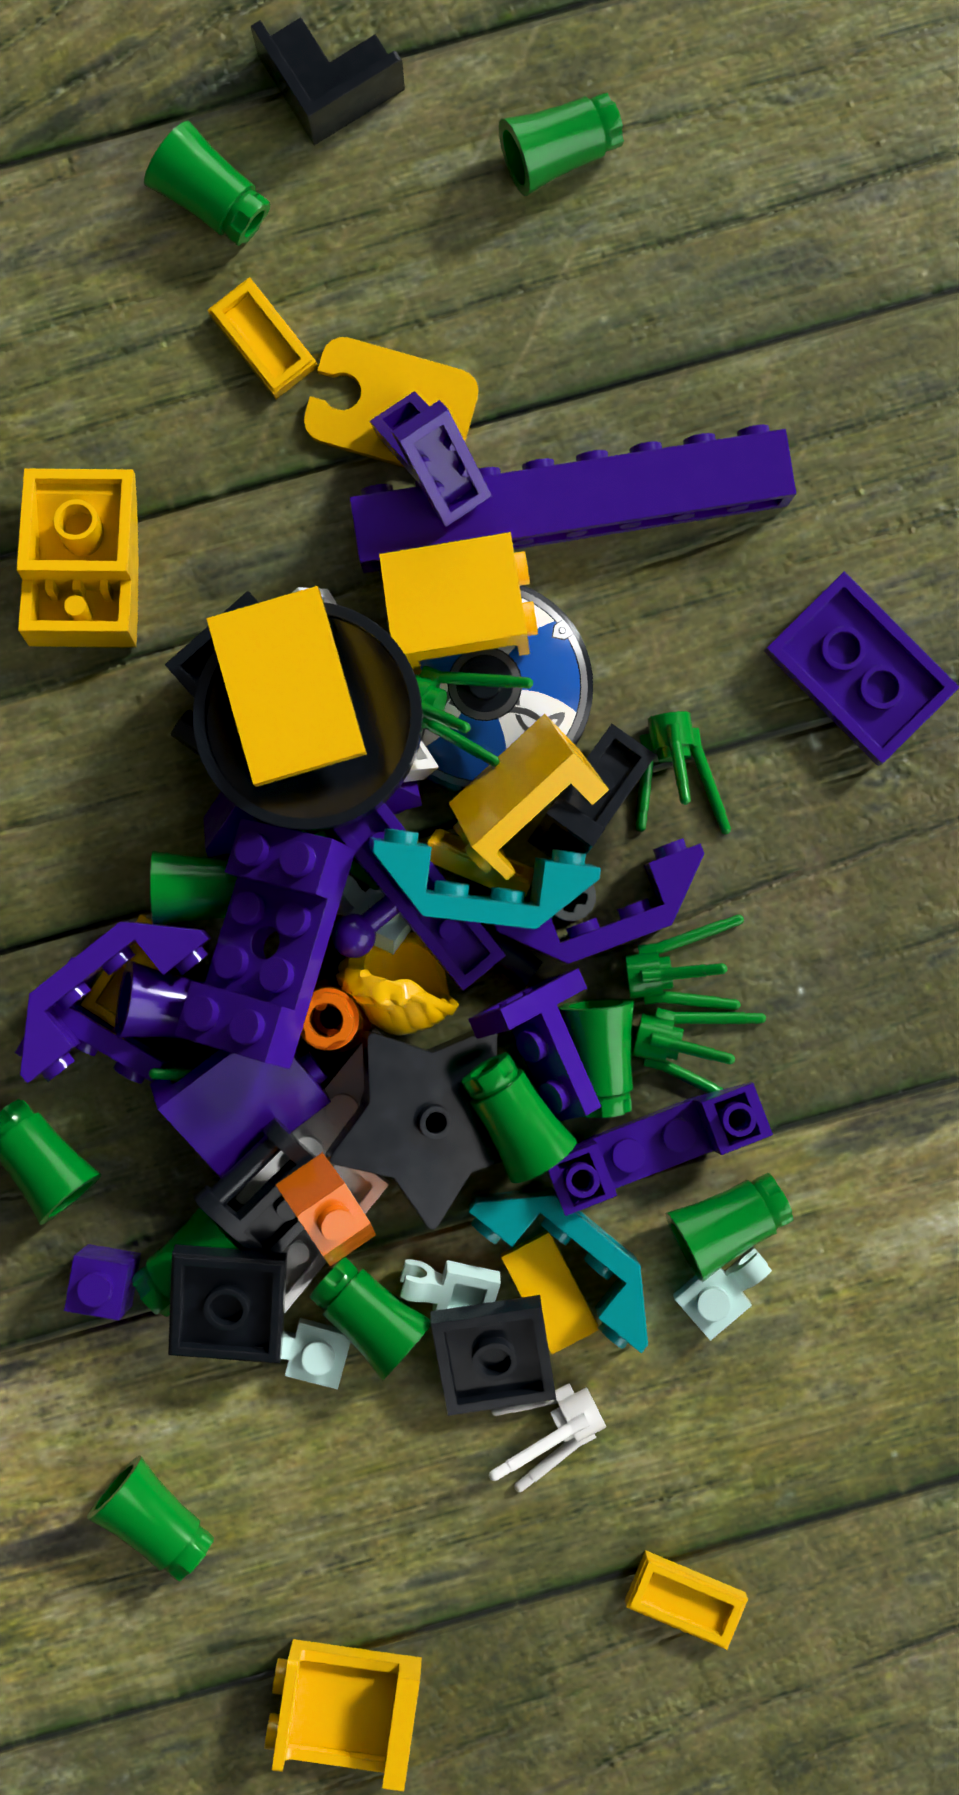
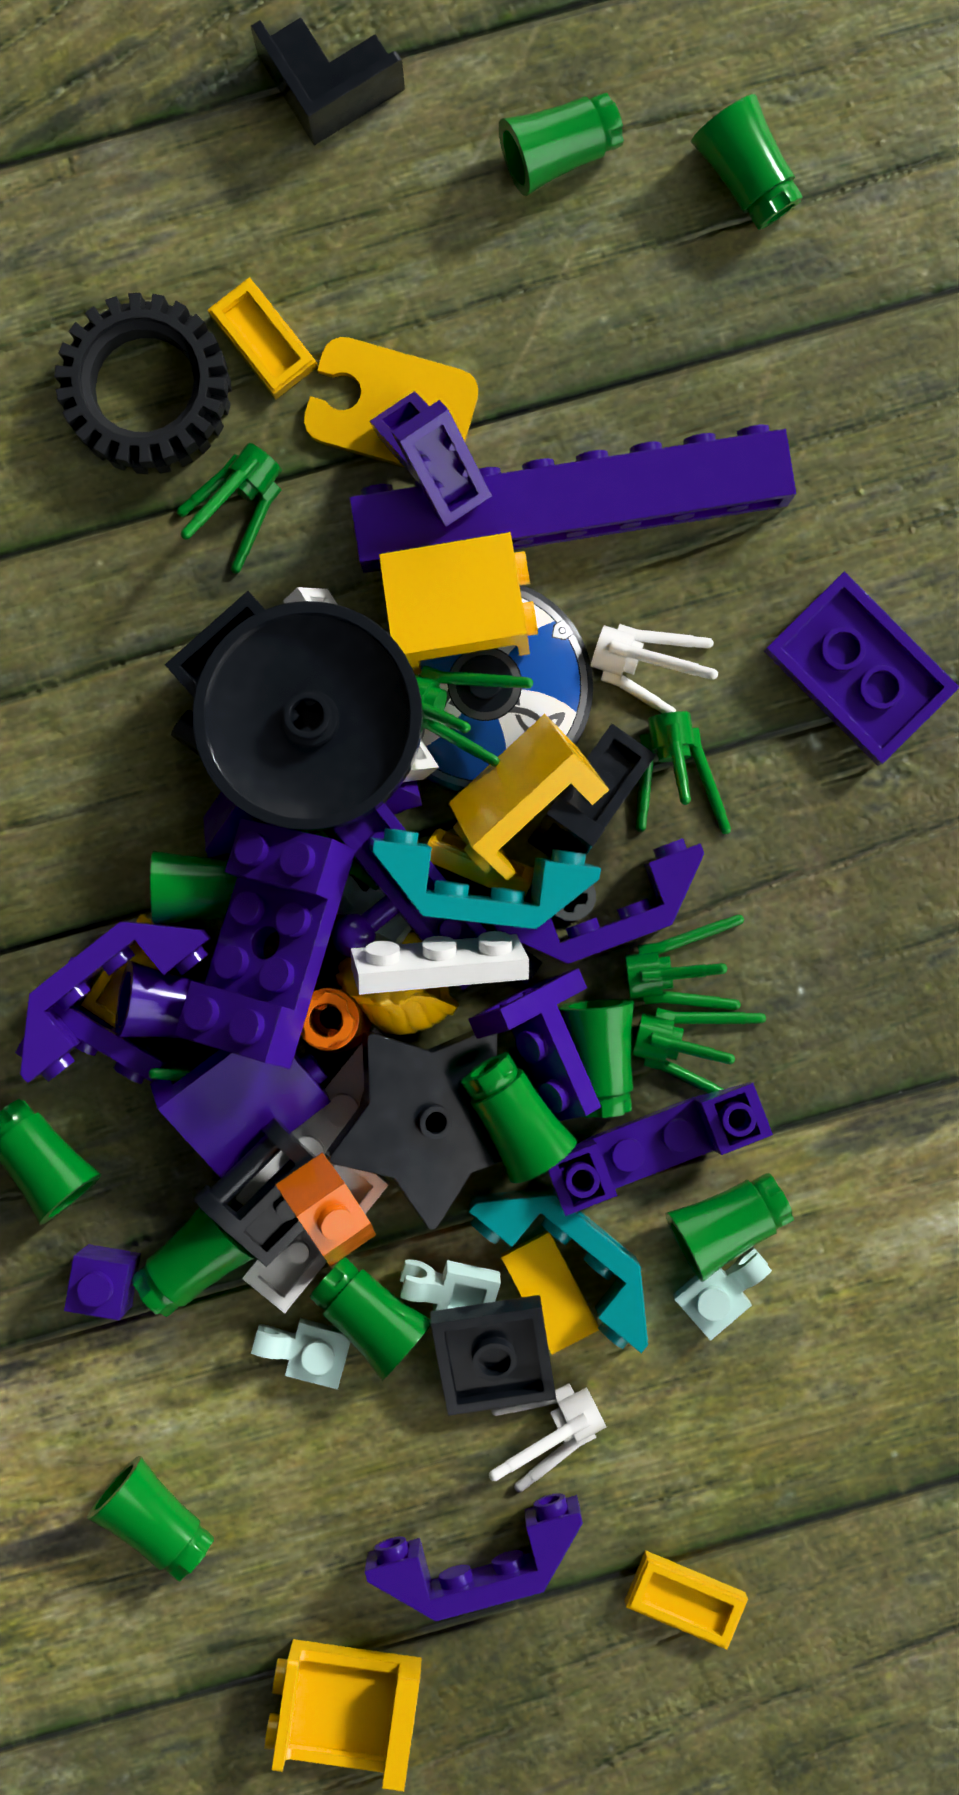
(78, 558): yellow slope -> none
(111, 330): none -> black tyre
(206, 184): green plant -> none
(227, 1303): black tile -> none
(246, 474): none -> green plant
(286, 686): yellow tile -> none
(403, 1572): none -> dark purple slope
(439, 963): none -> white plate
(622, 649): none -> white plant
(749, 161): none -> green plant

